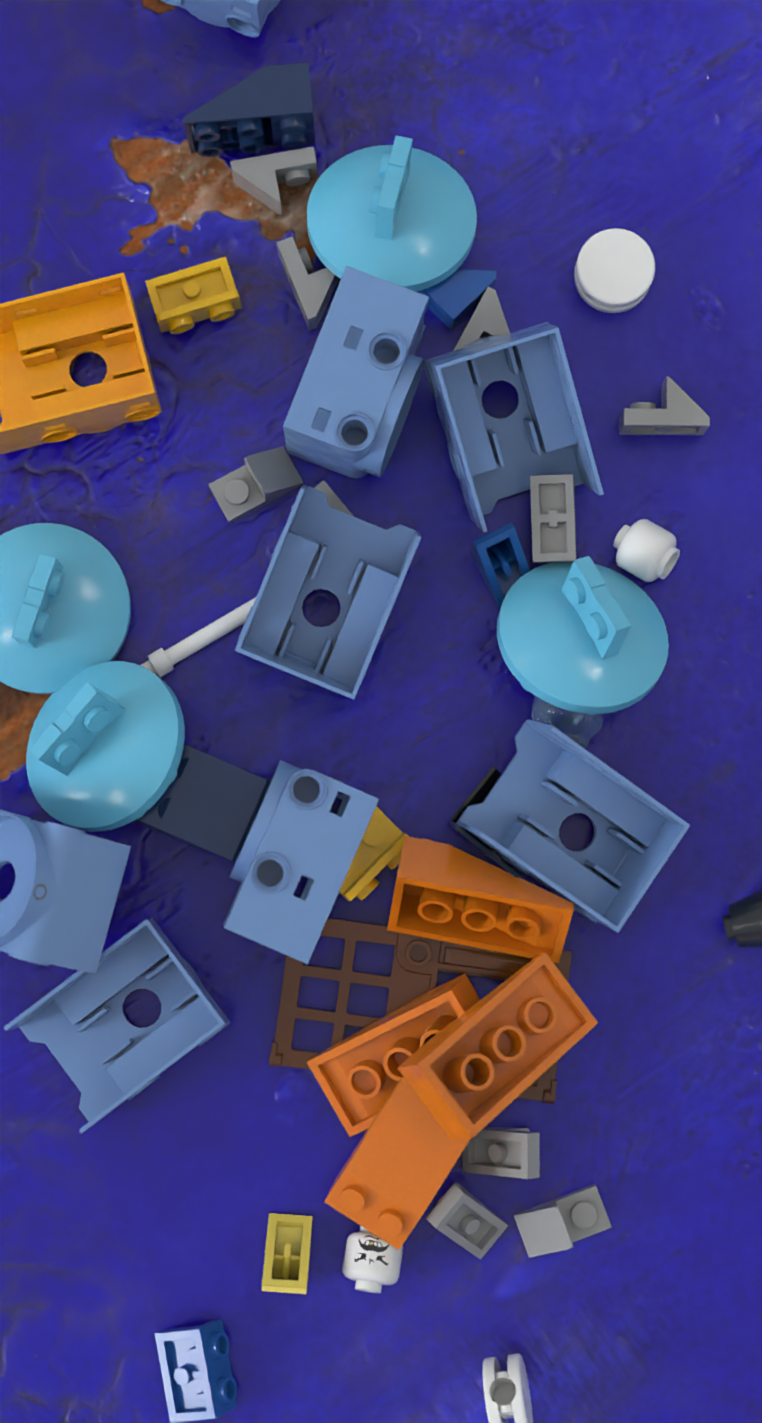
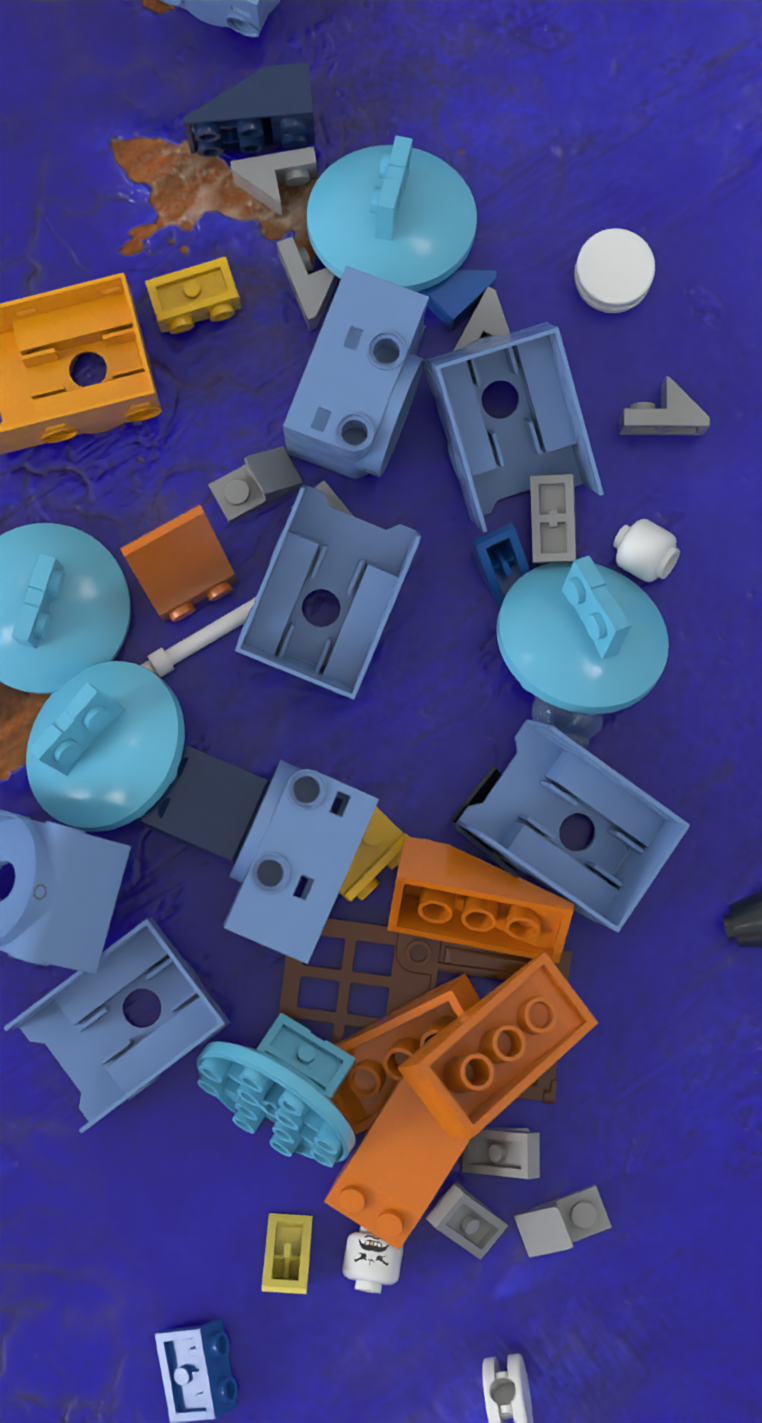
(180, 565): none -> orange slope
(288, 1082): none -> medium azure bracket

